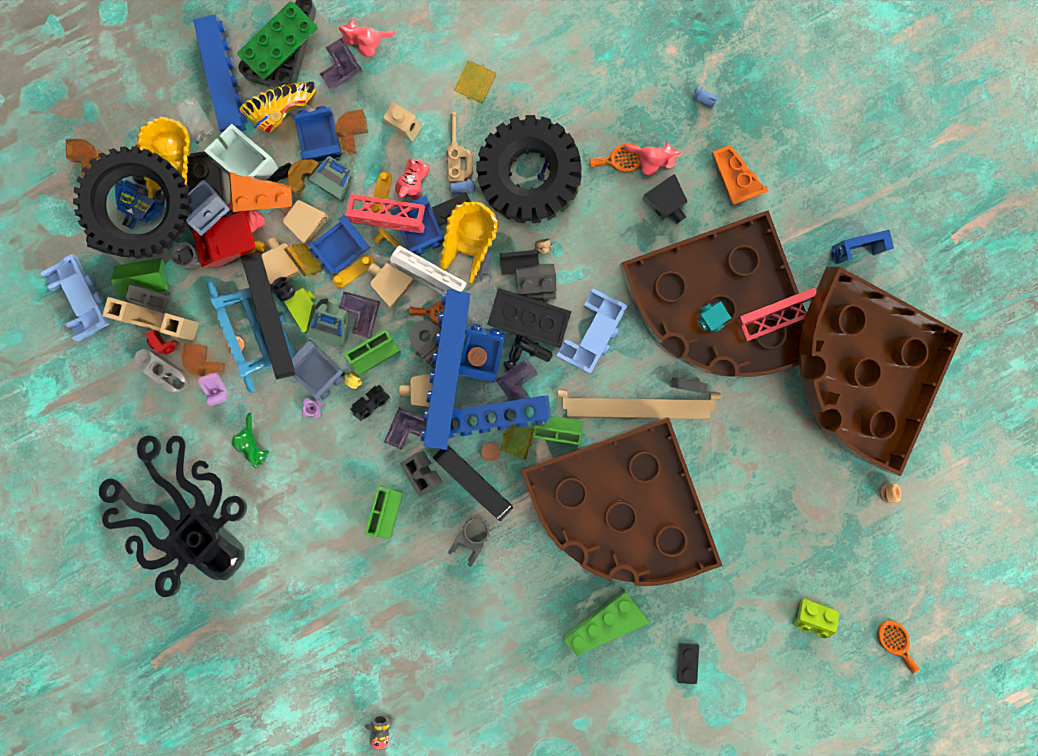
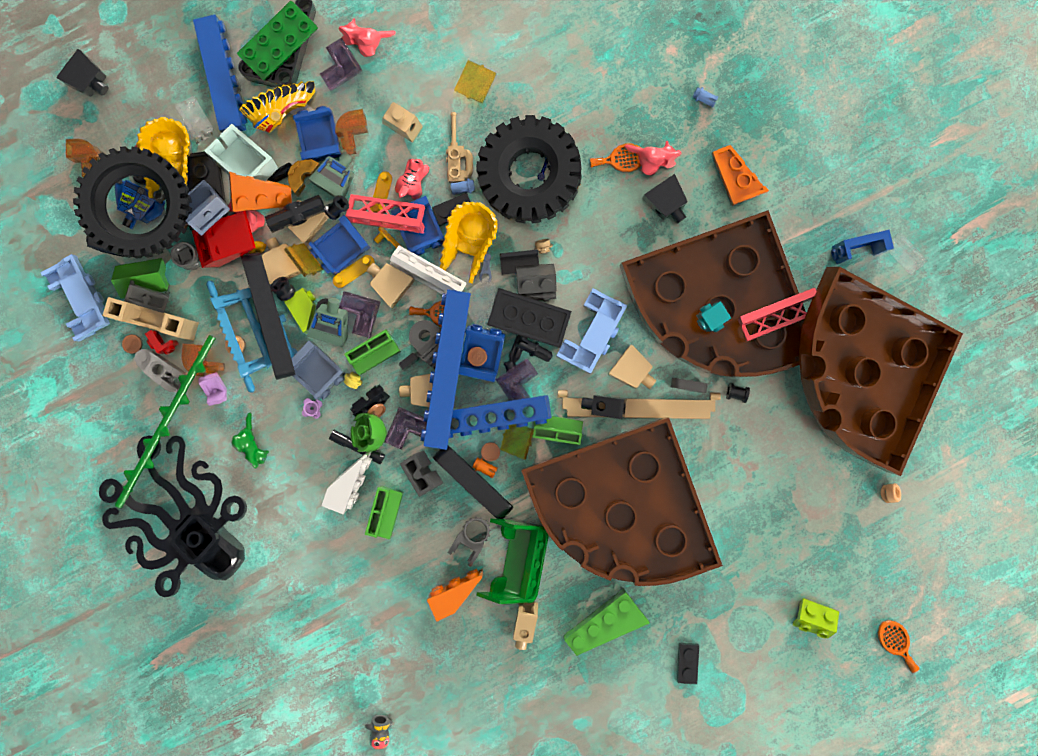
(83, 75): none -> black torso
(132, 344): none -> nougat piece
(162, 430): none -> green plant
(295, 213): none -> black piece
(338, 206): none -> black bush
(343, 491): none -> white slope
(345, 441): none -> black piece
(368, 432): none -> bright green cylinder
(377, 410): none -> nougat piece
(408, 361): none -> black tile
(447, 599): none -> orange slope
(483, 467): none -> orange pin
(522, 563): none -> green windscreen
(525, 624): none -> tan torso
(614, 407): none -> black torso
(633, 369): none -> tan torso
(737, 392): none -> black bush

